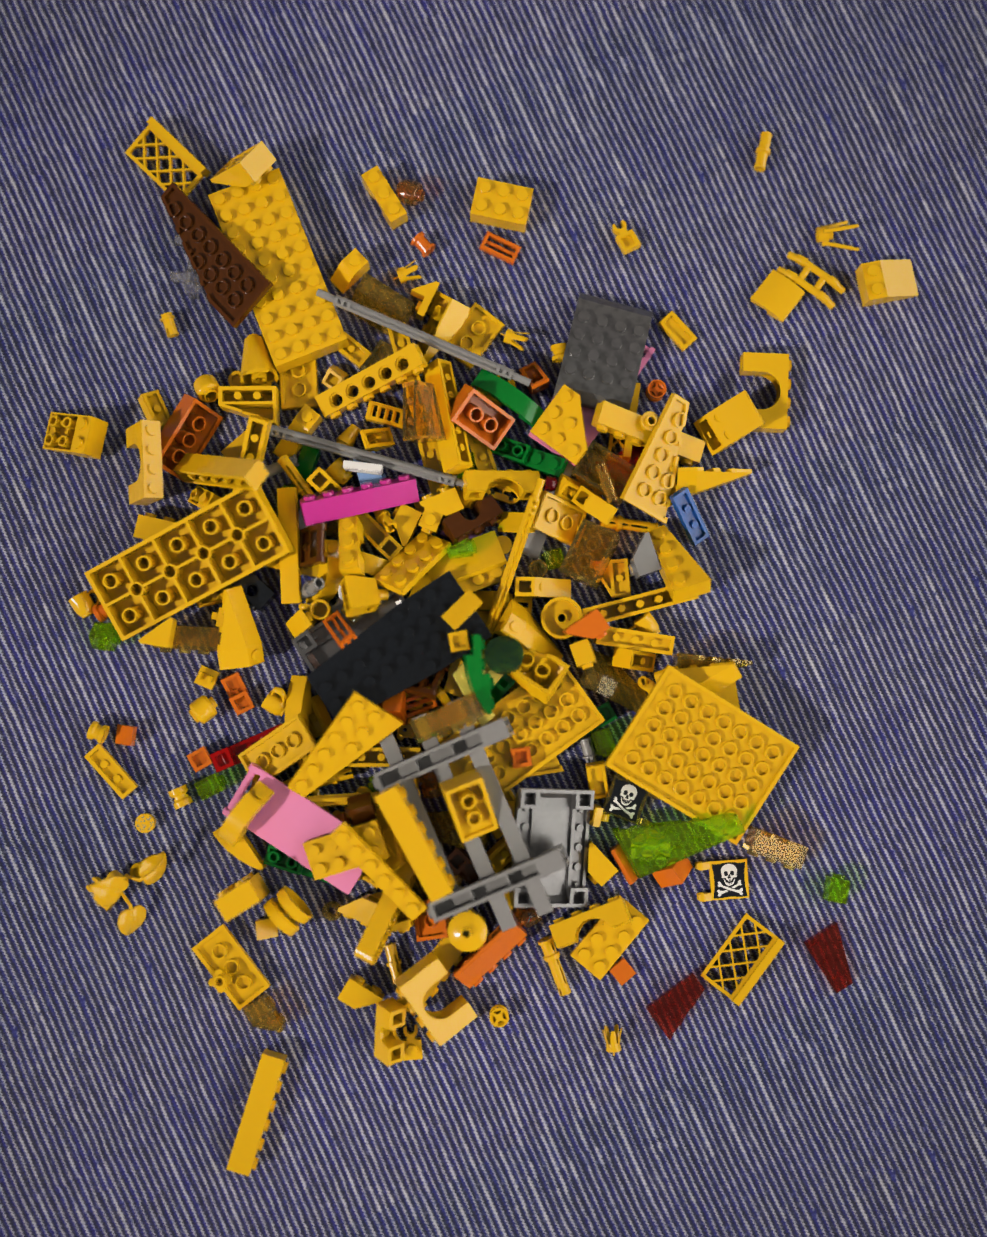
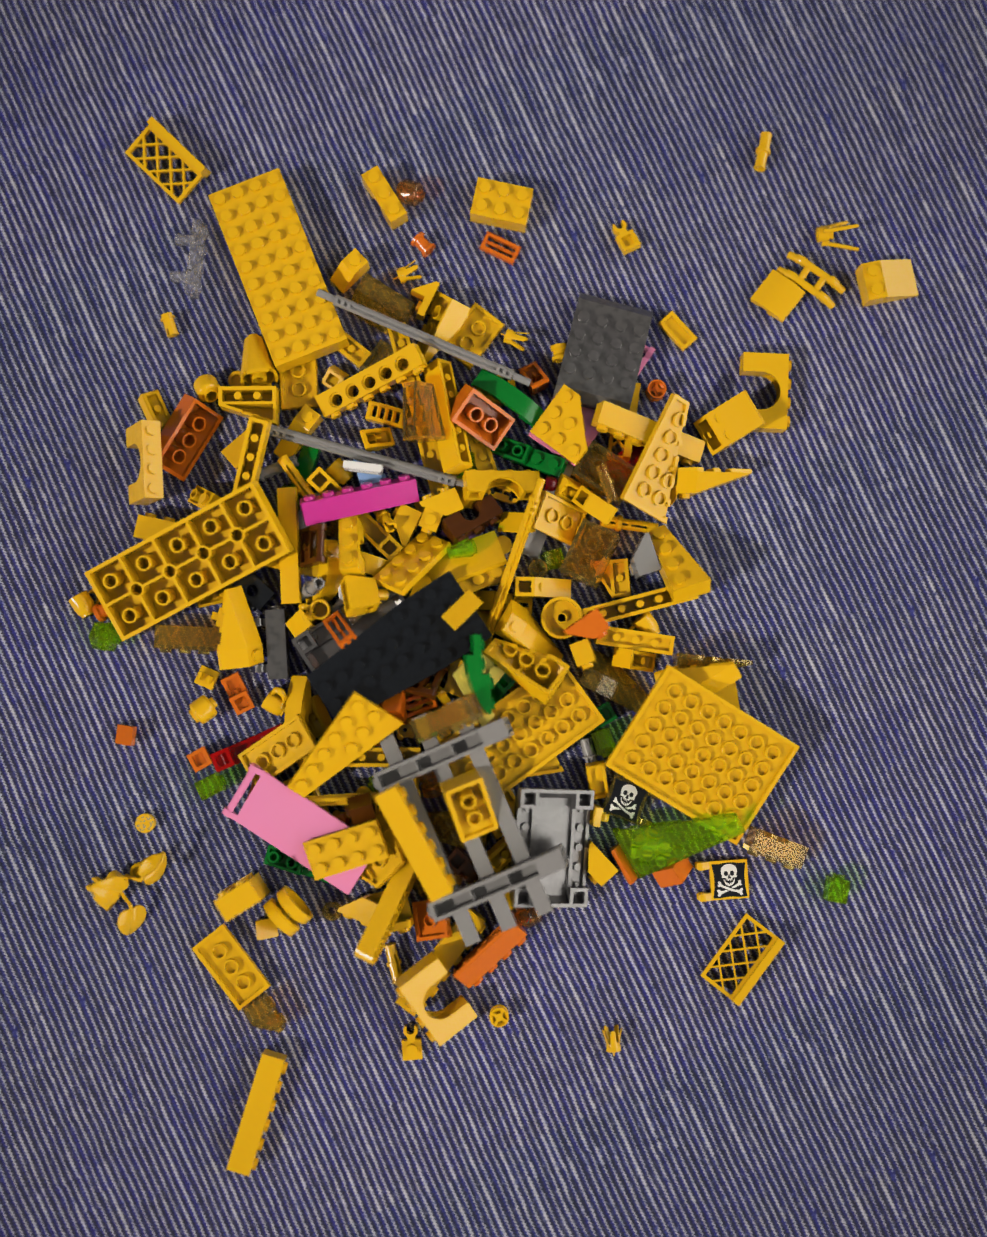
(75, 435): yellow slope -> none
(98, 732): yellow wheel -> none
(111, 771): yellow plate -> none
(161, 635): yellow slope -> none
(181, 798): yellow wheel -> none
(219, 974): yellow plate -> none
(222, 471): yellow brick -> none
(223, 270): reddish brown wing -> none
(243, 851): yellow slope -> none
(244, 812): yellow arch -> none
(246, 167): yellow slope -> none
(277, 644): none -> flat silver brick
(340, 776): yellow pin -> none
(349, 436): yellow cone -> none
(359, 994): yellow slope -> none
(378, 870): yellow plate -> none
(387, 1045): yellow arch -> none
(458, 641): yellow tile -> none
(471, 922): yellow dish -> none
(503, 655): clear green tile -> none
(521, 757): orange tile -> none
(552, 956): yellow pin -> none
(566, 931): yellow arch -> none
(604, 944): yellow plate -> none
(622, 971): orange tile -> none
(645, 423): yellow plate -> none
(645, 683): yellow arm -> none
(675, 1003): clear red wing -> none
(689, 516): blue plate -> none
(830, 956): clear red wing -> none

